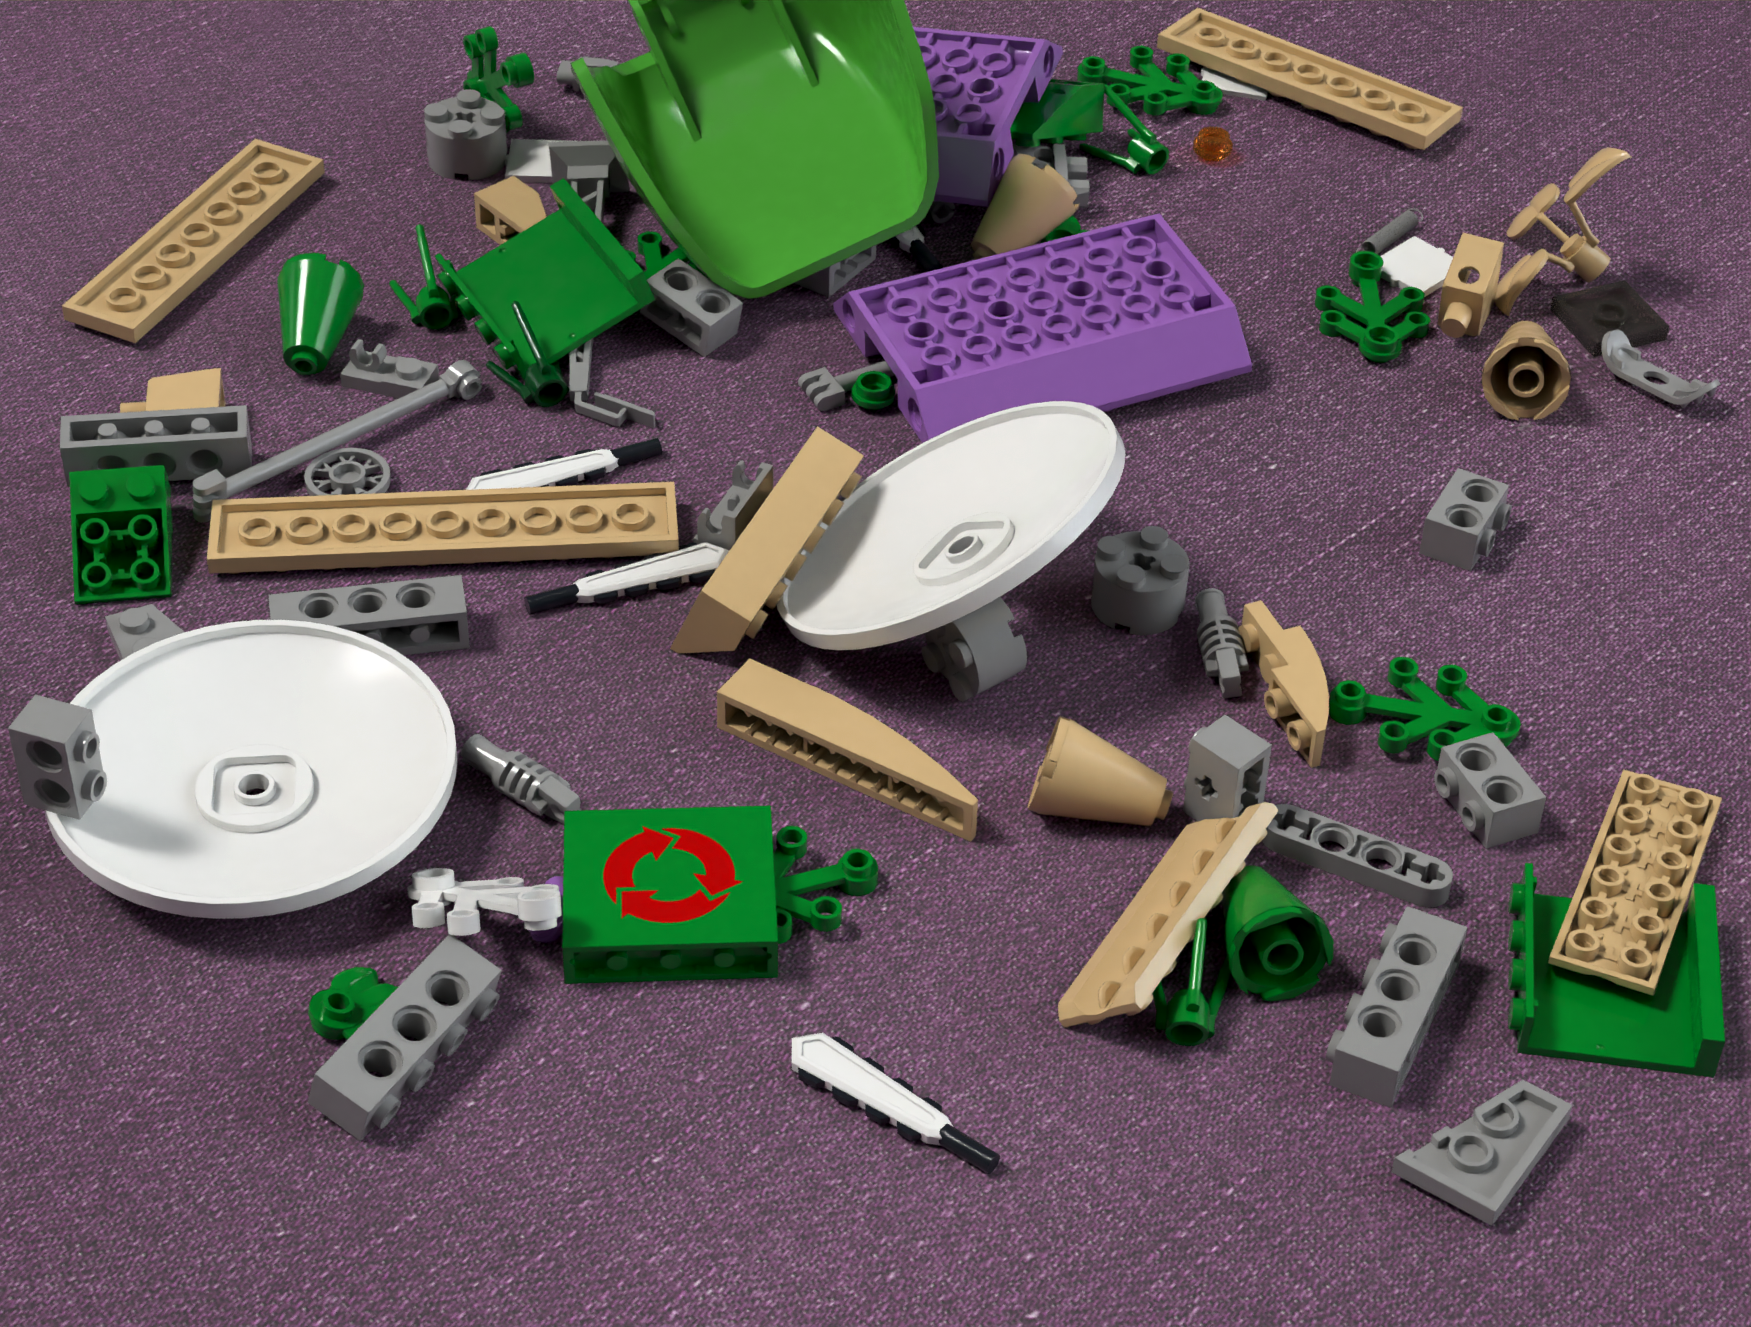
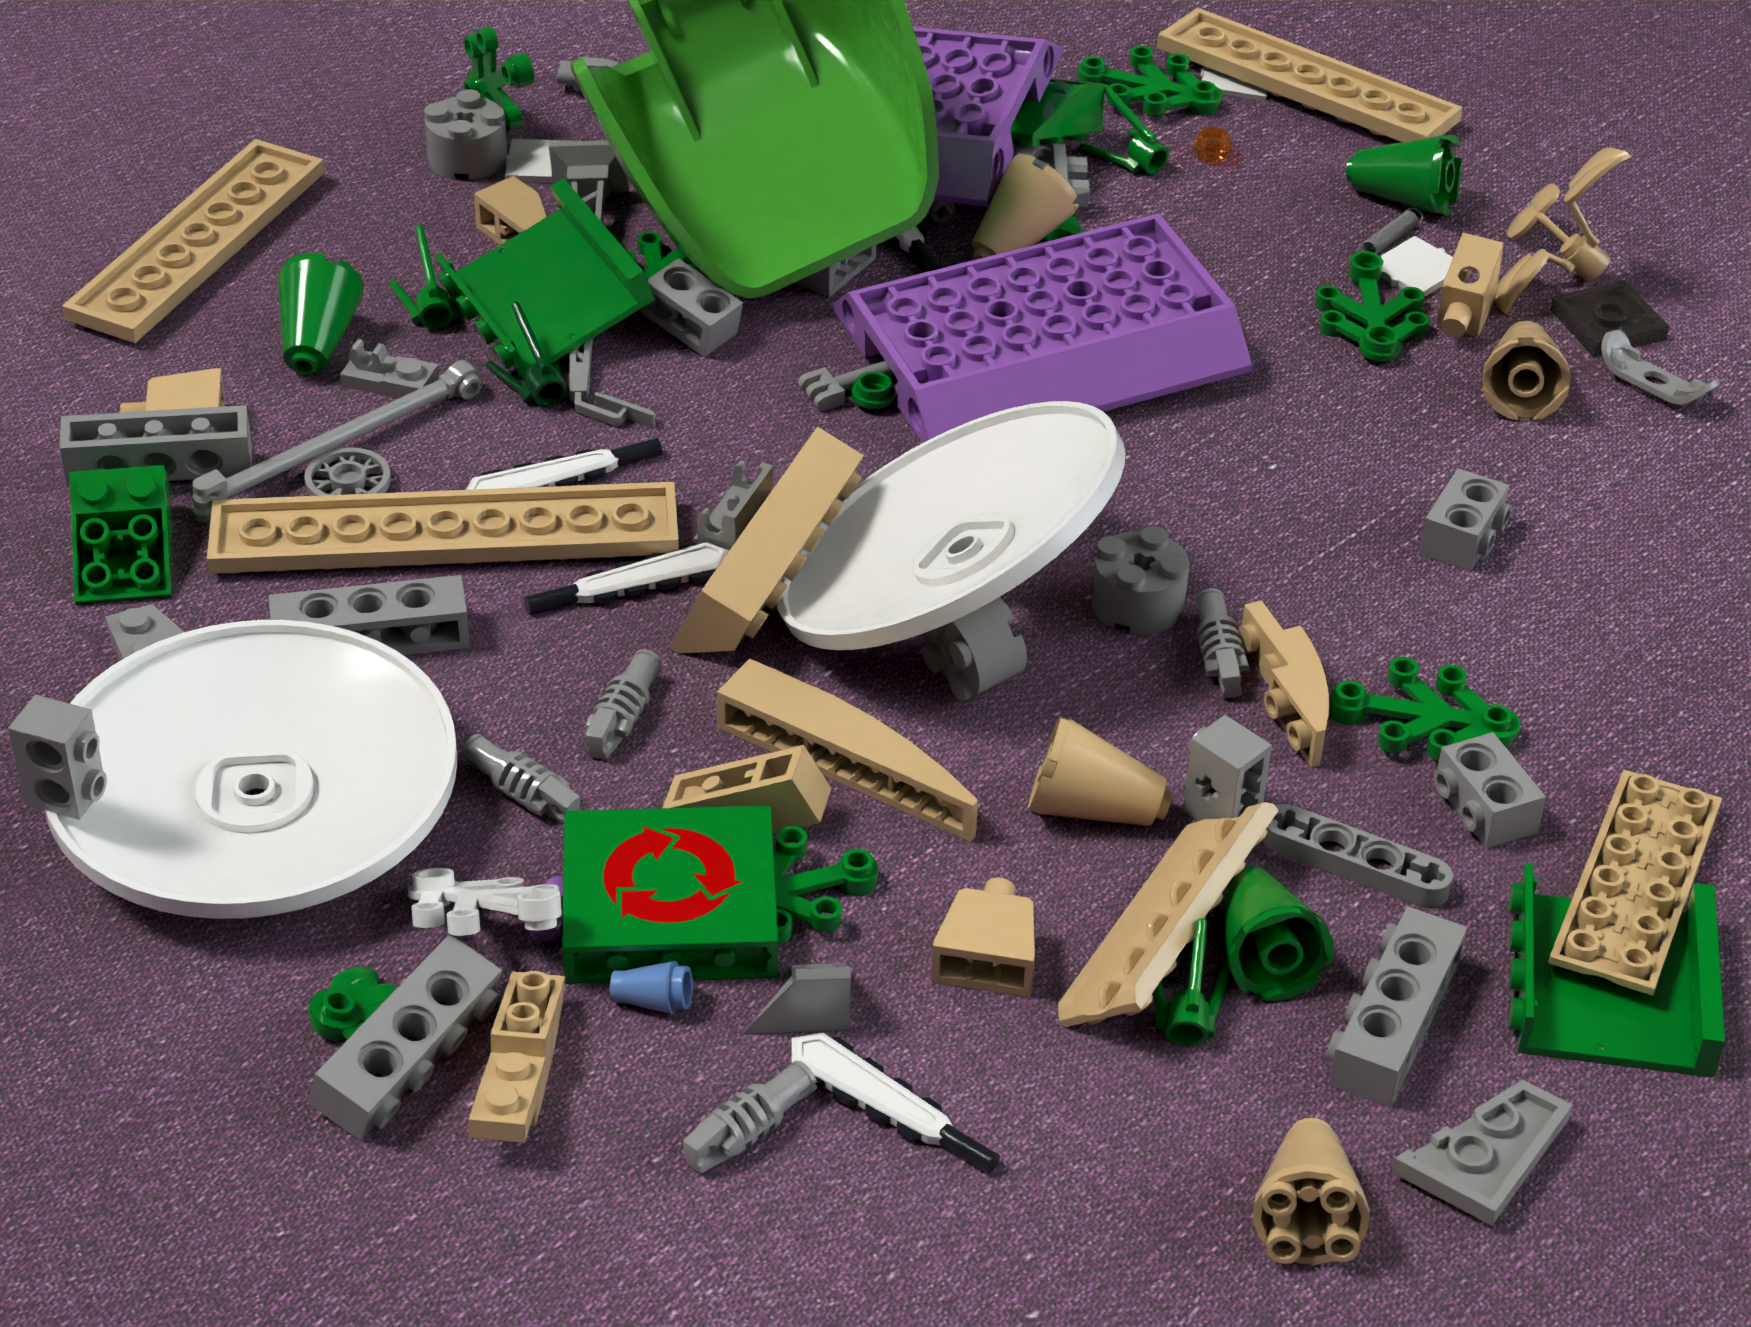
(519, 1058): none -> tan slope
(621, 704): none -> light grey hinge
(655, 987): none -> medium blue cone
(746, 1117): none -> light grey hinge
(781, 779): none -> tan slope
(809, 1001): none -> light grey slope
(987, 941): none -> tan torso
(1311, 1199): none -> tan cone
(1410, 173): none -> green cone

